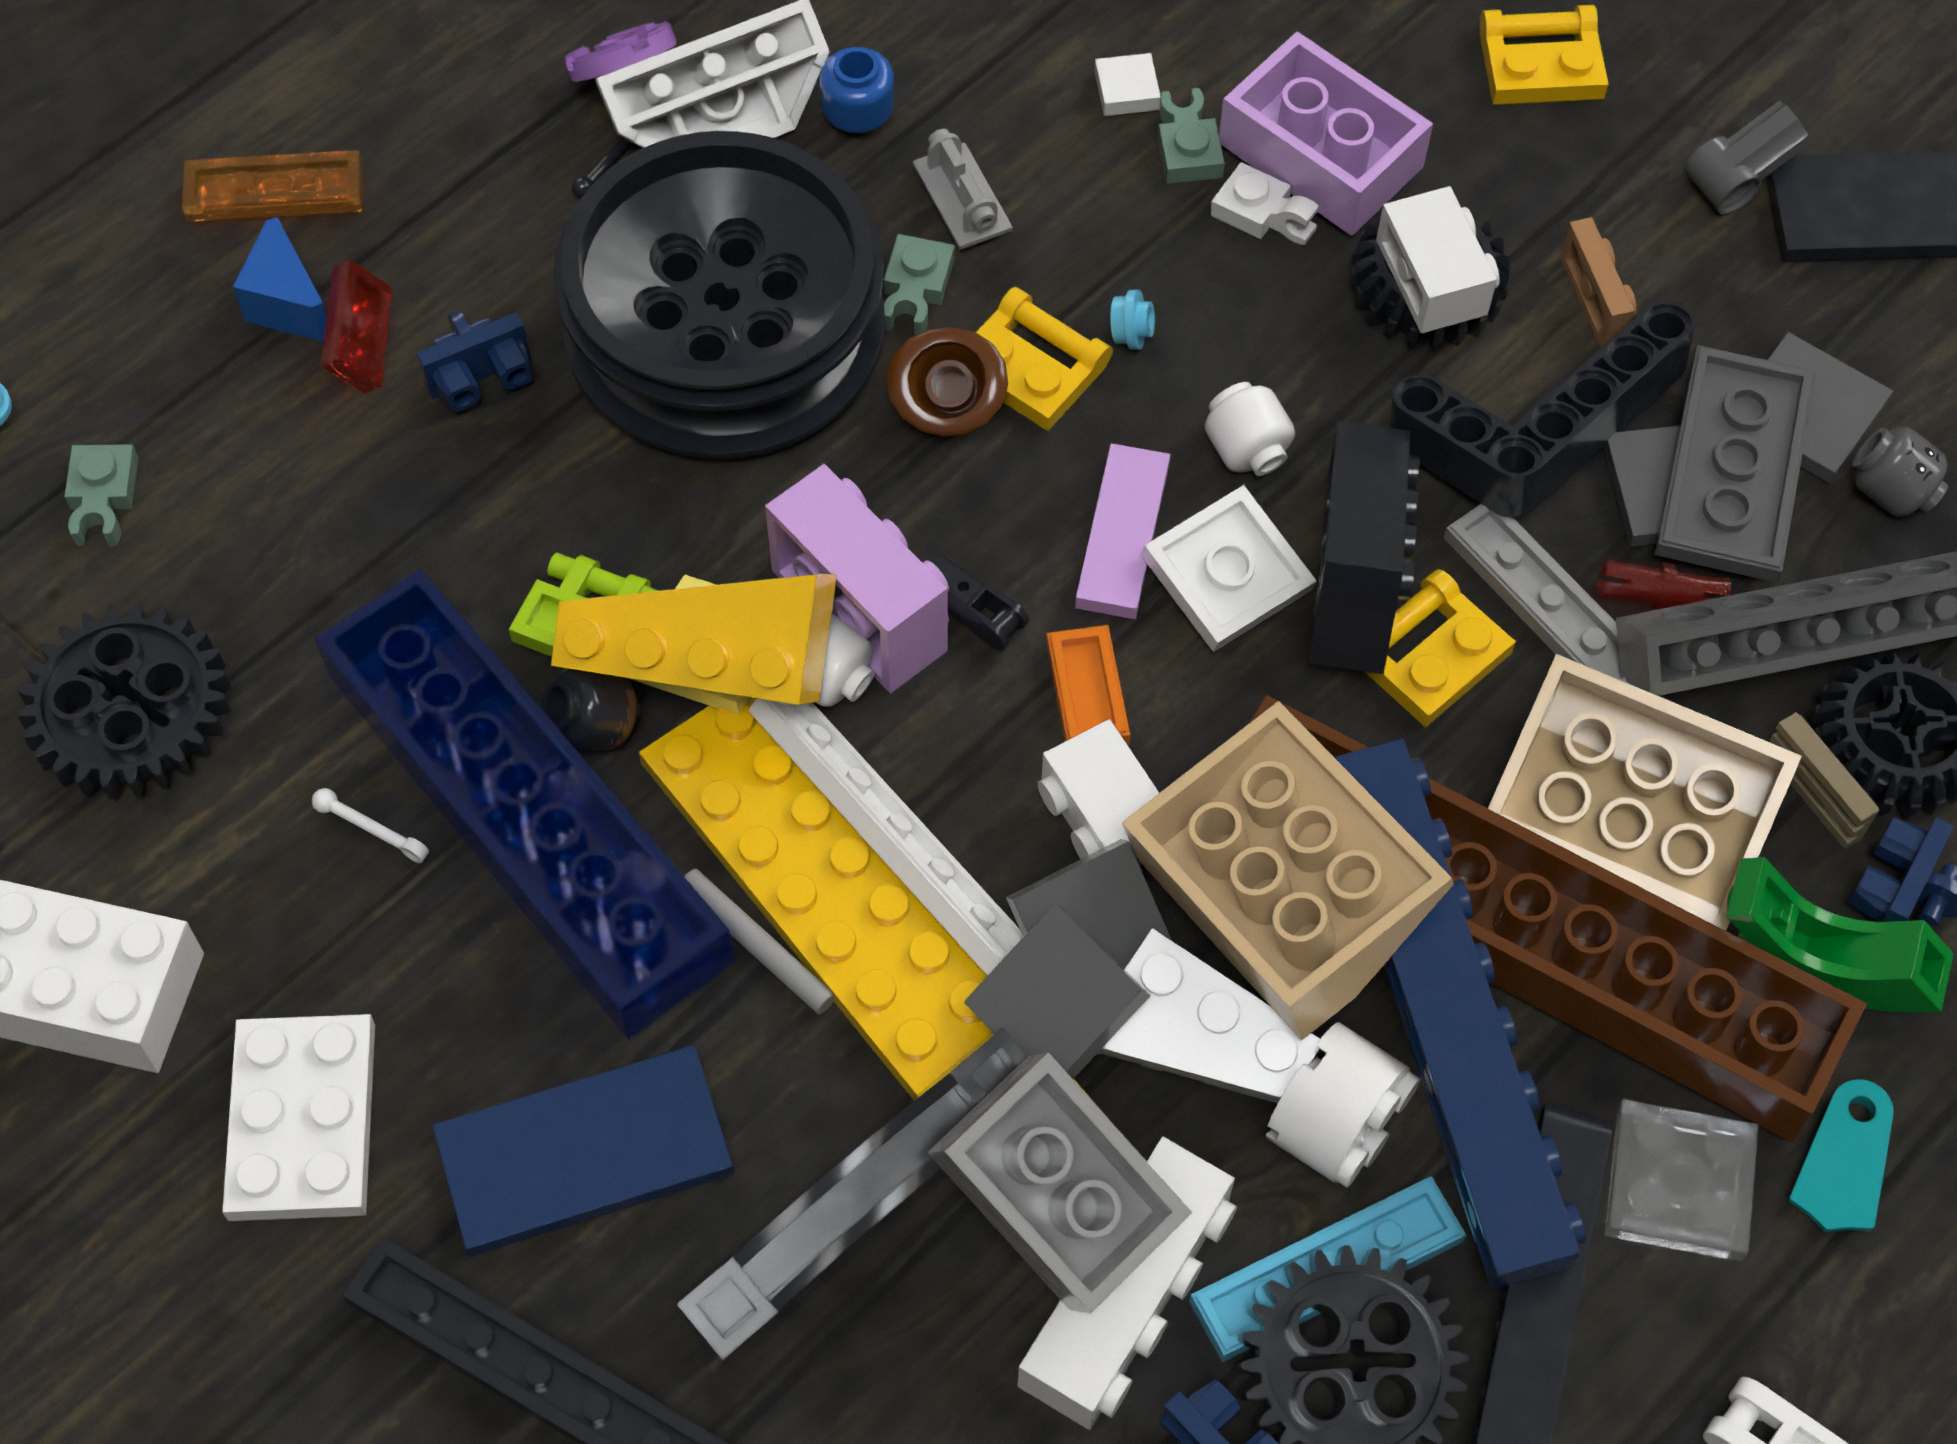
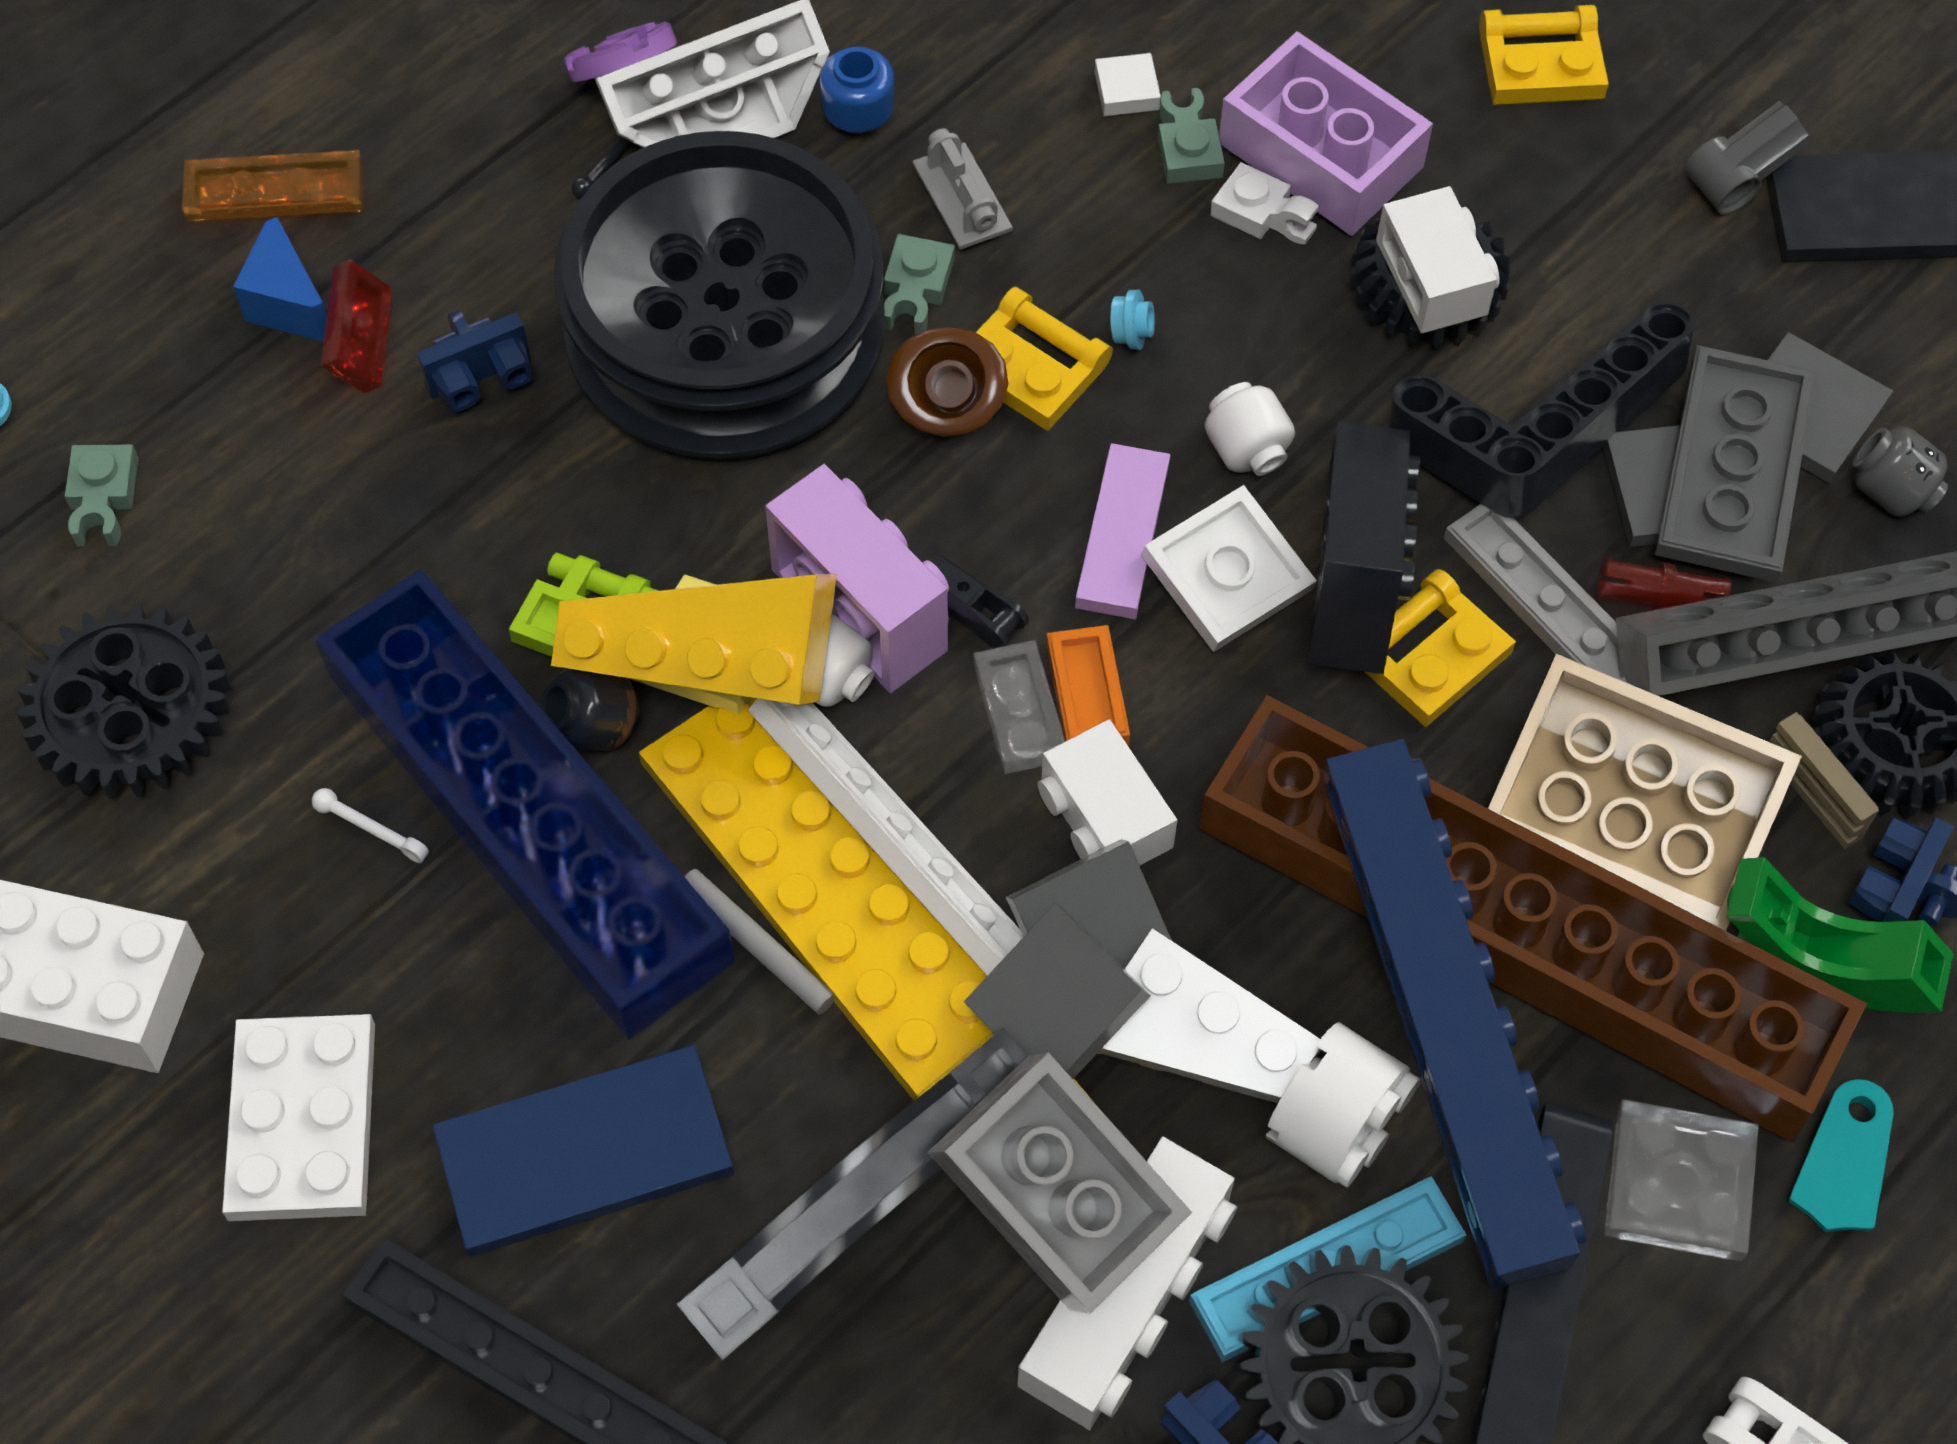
(1018, 704): none -> clear plate
(1288, 867): tan slope -> none
(1593, 275): medium nougat plate -> none

